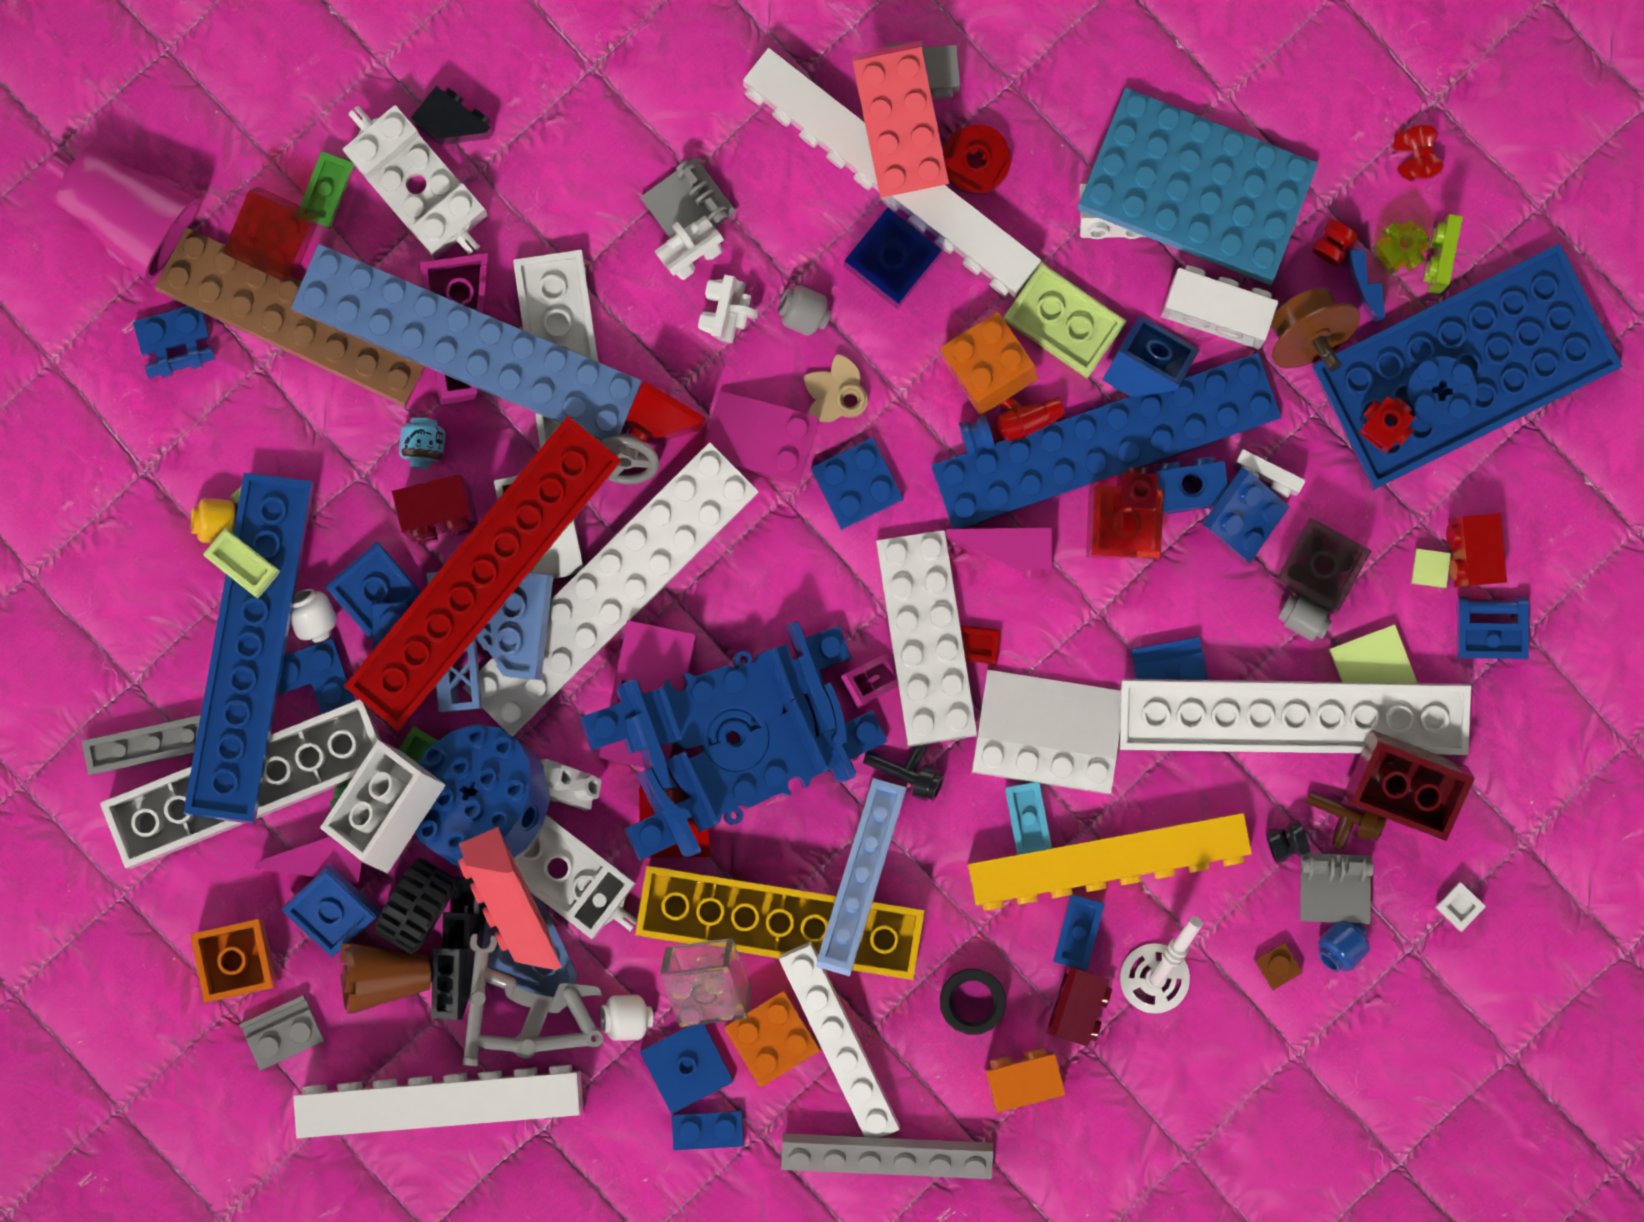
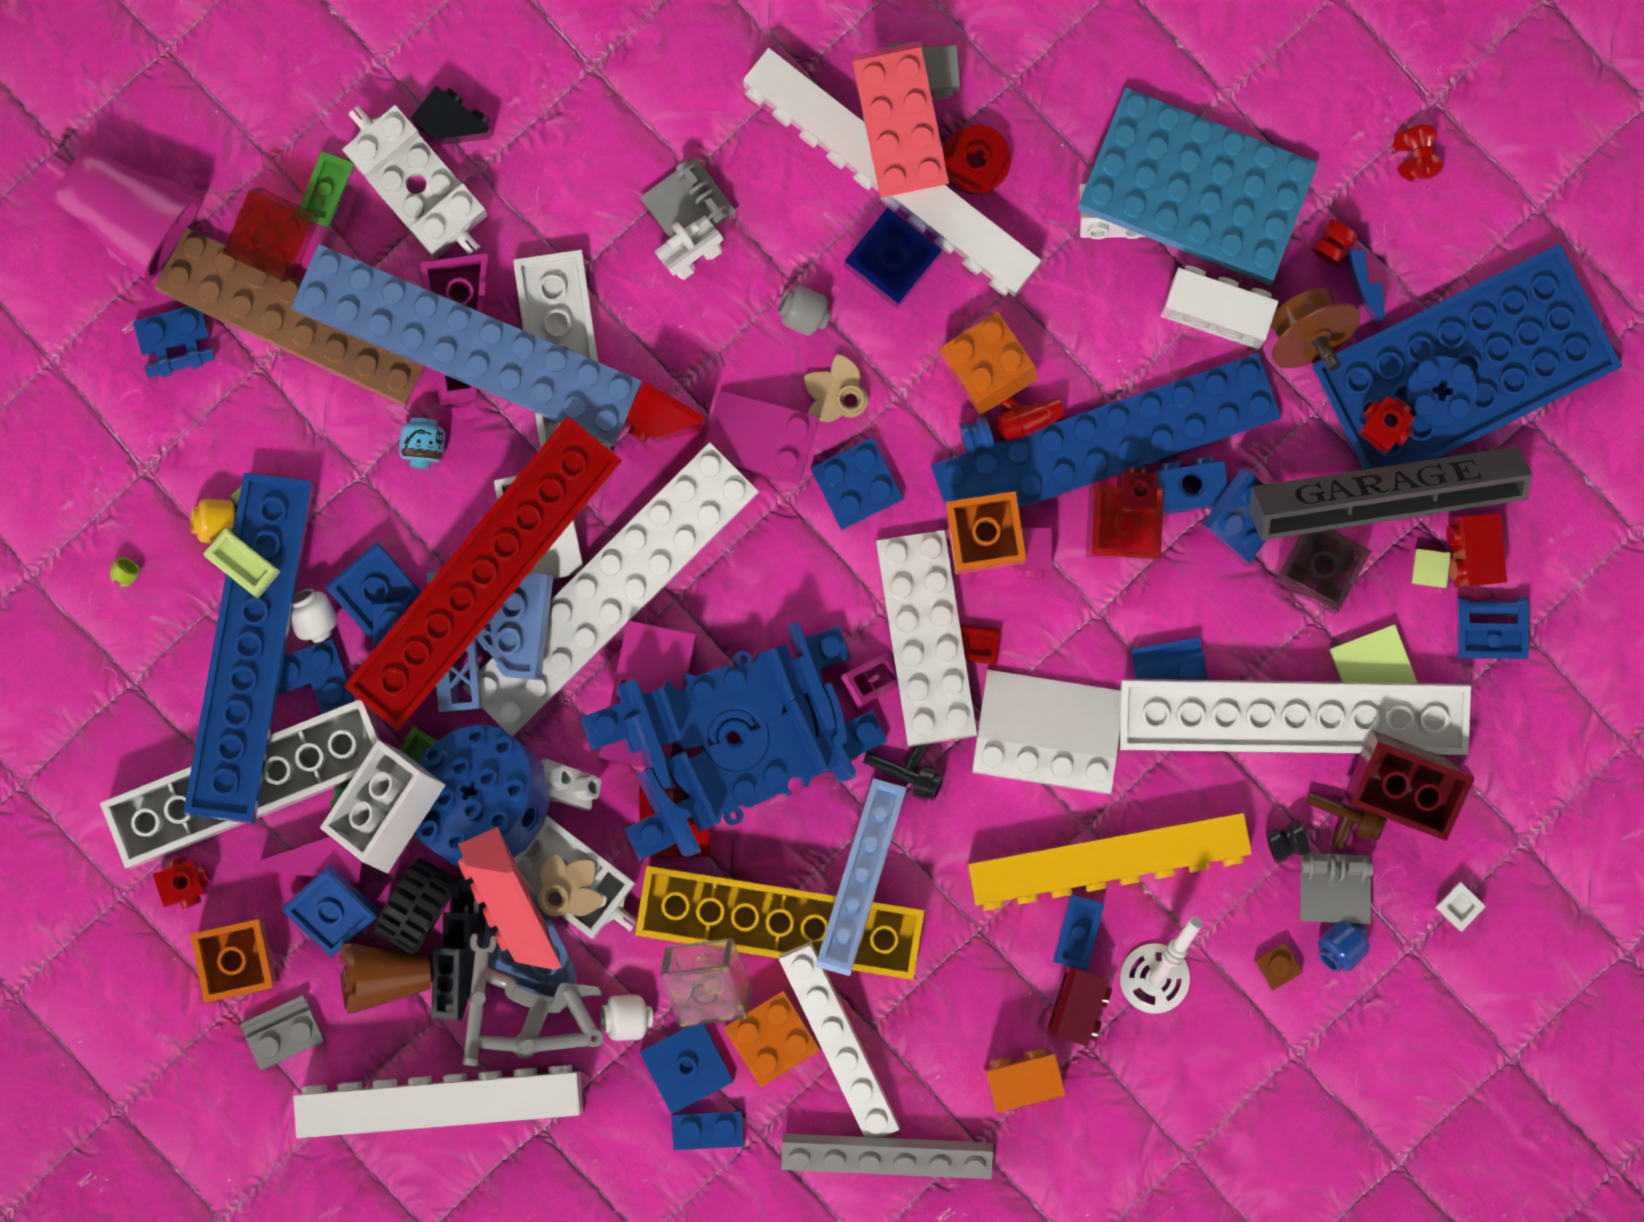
(124, 571): none -> lime hinge
(141, 745): light grey plate -> none
(169, 883): none -> red brick
(435, 509): dark red brick -> none
(572, 883): none -> tan plate
(630, 451): light grey piece -> none
(731, 309): white hips -> none
(985, 532): none -> orange brick
(991, 1020): black tyre -> none
(1028, 818): medium azure plate -> none
(1064, 320): yellowish green tile -> none
(1150, 361): blue slope -> none
(1281, 481): white plate -> none
(1305, 617): light grey brick -> none
(1389, 493): none -> dark grey brick
(1396, 257): clear neon green brick -> none
(1444, 241): lime plate -> none

